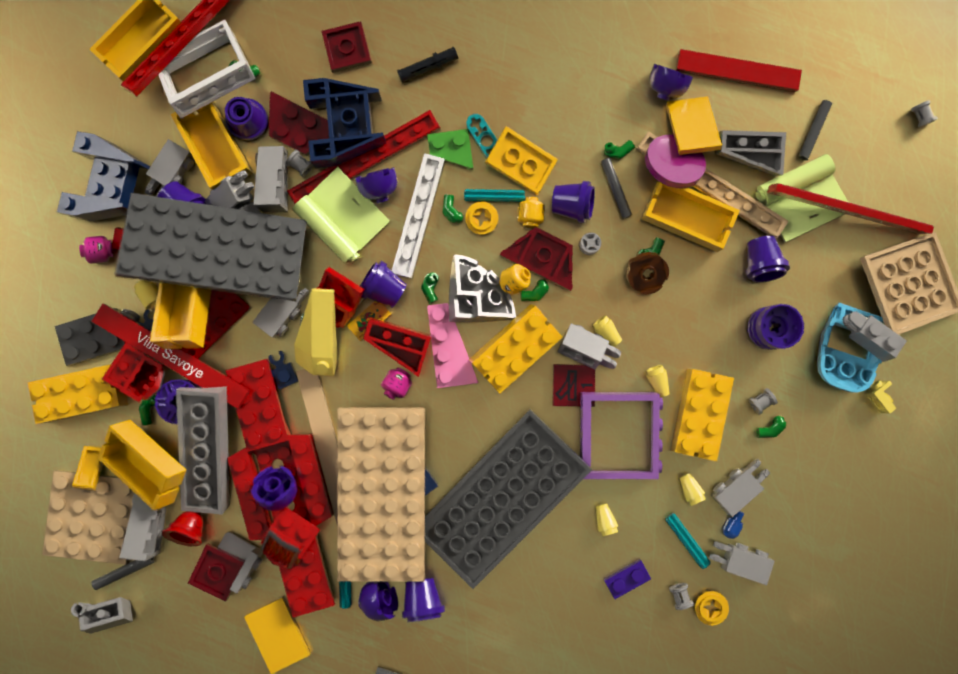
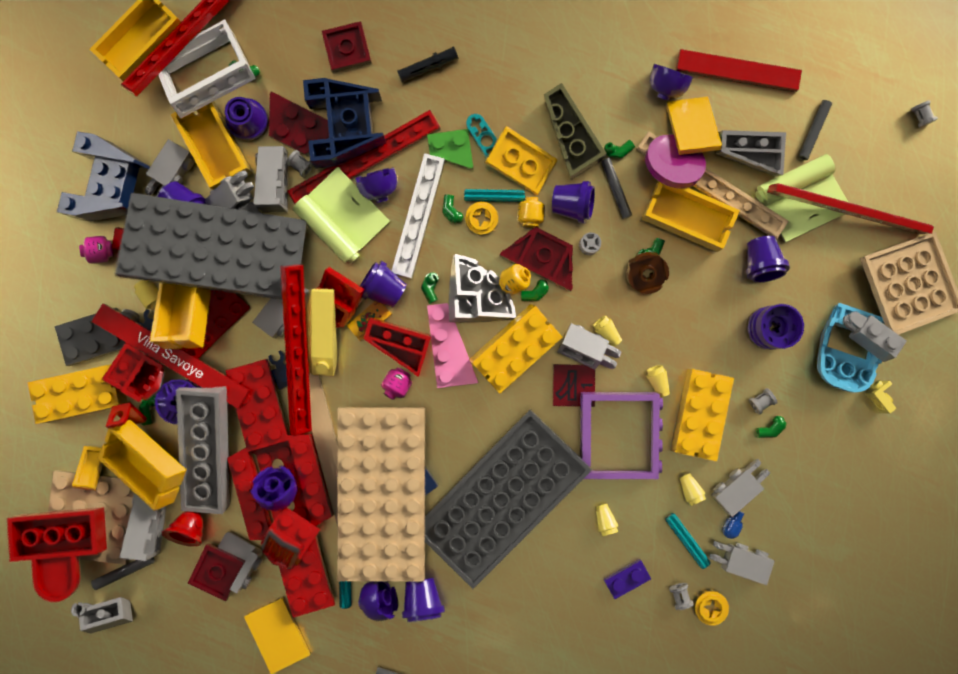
(54, 546): none -> red brick
(126, 412): none -> red bracket
(296, 349): none -> red tile
(575, 137): none -> olive wedge

